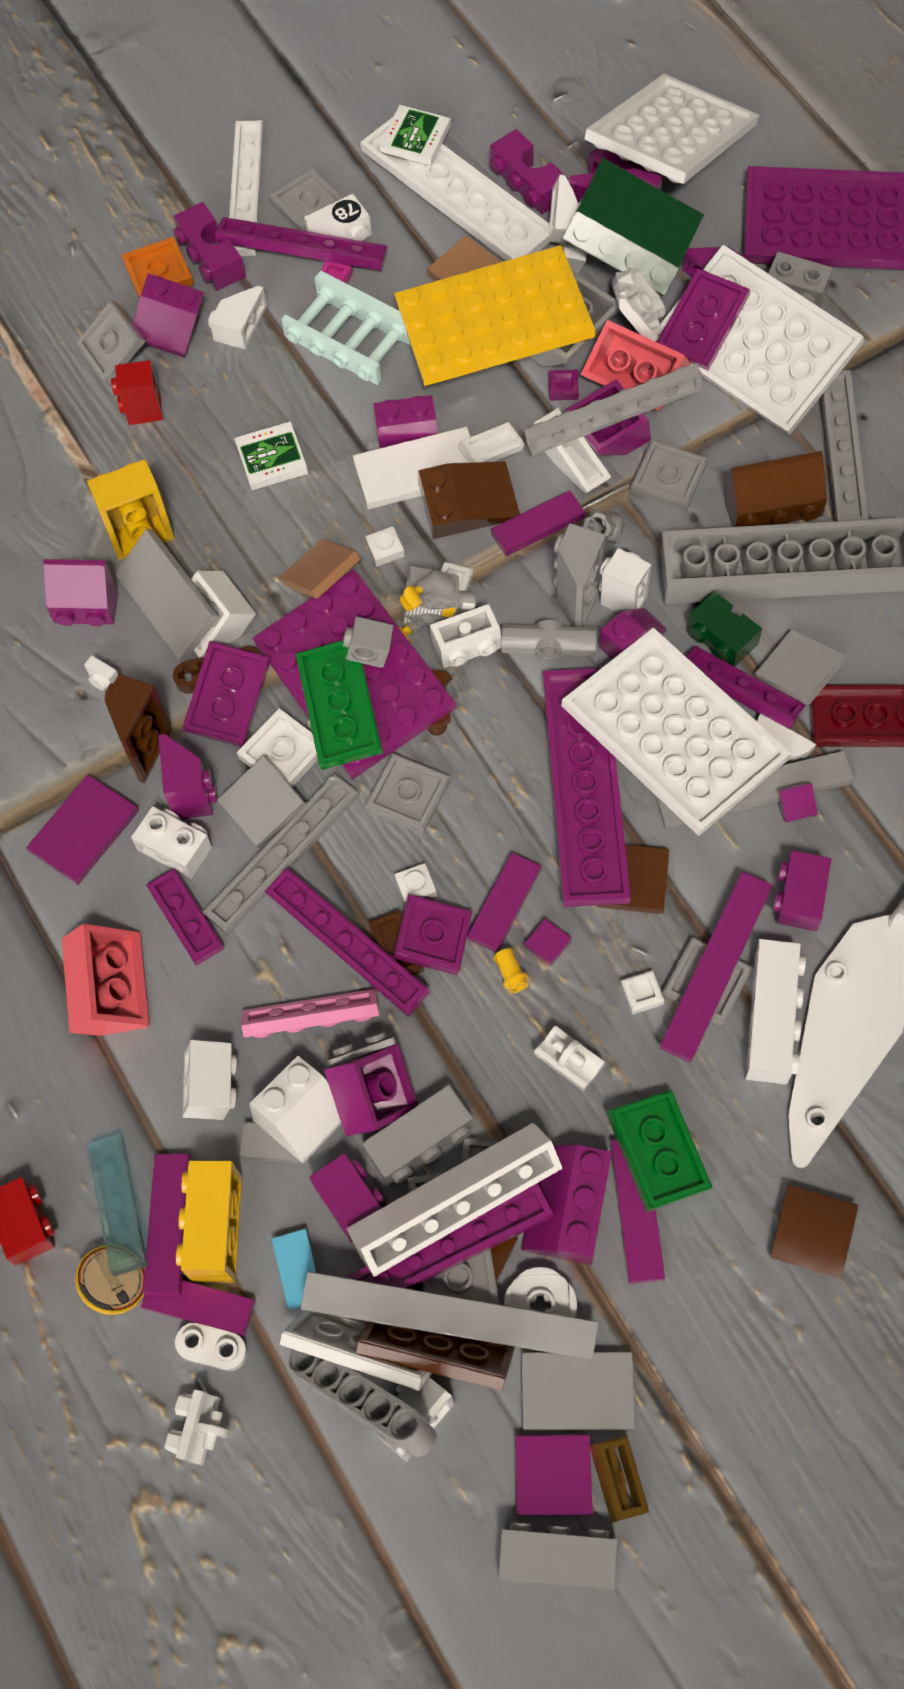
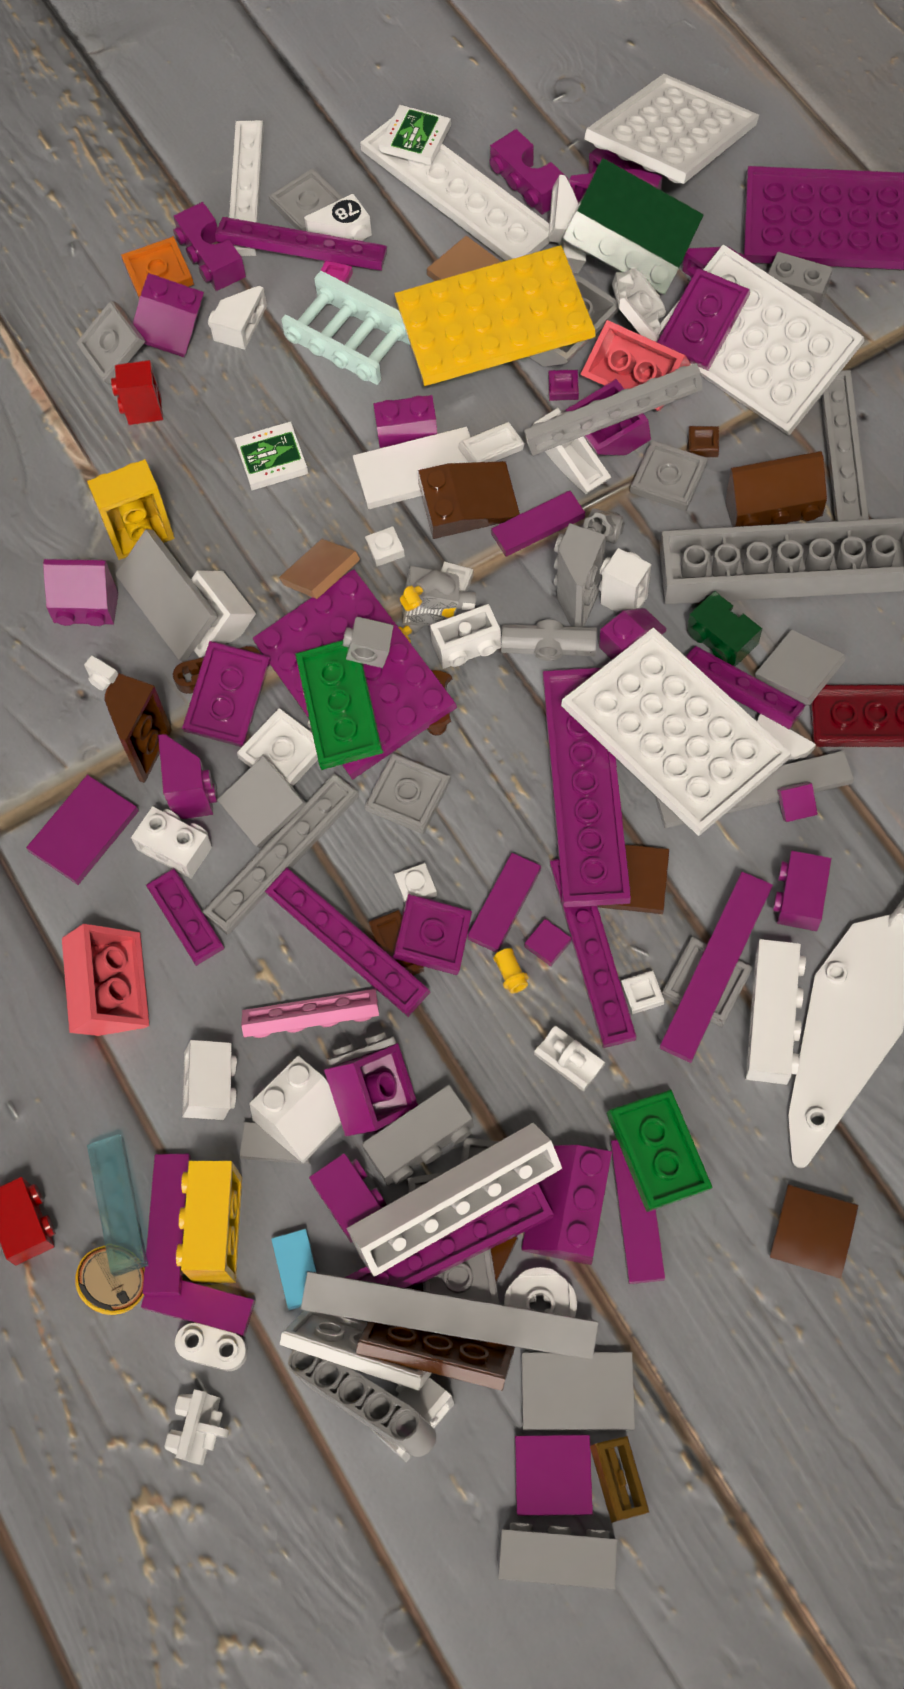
(597, 970): none -> magenta tile
(703, 440): none -> reddish brown tile

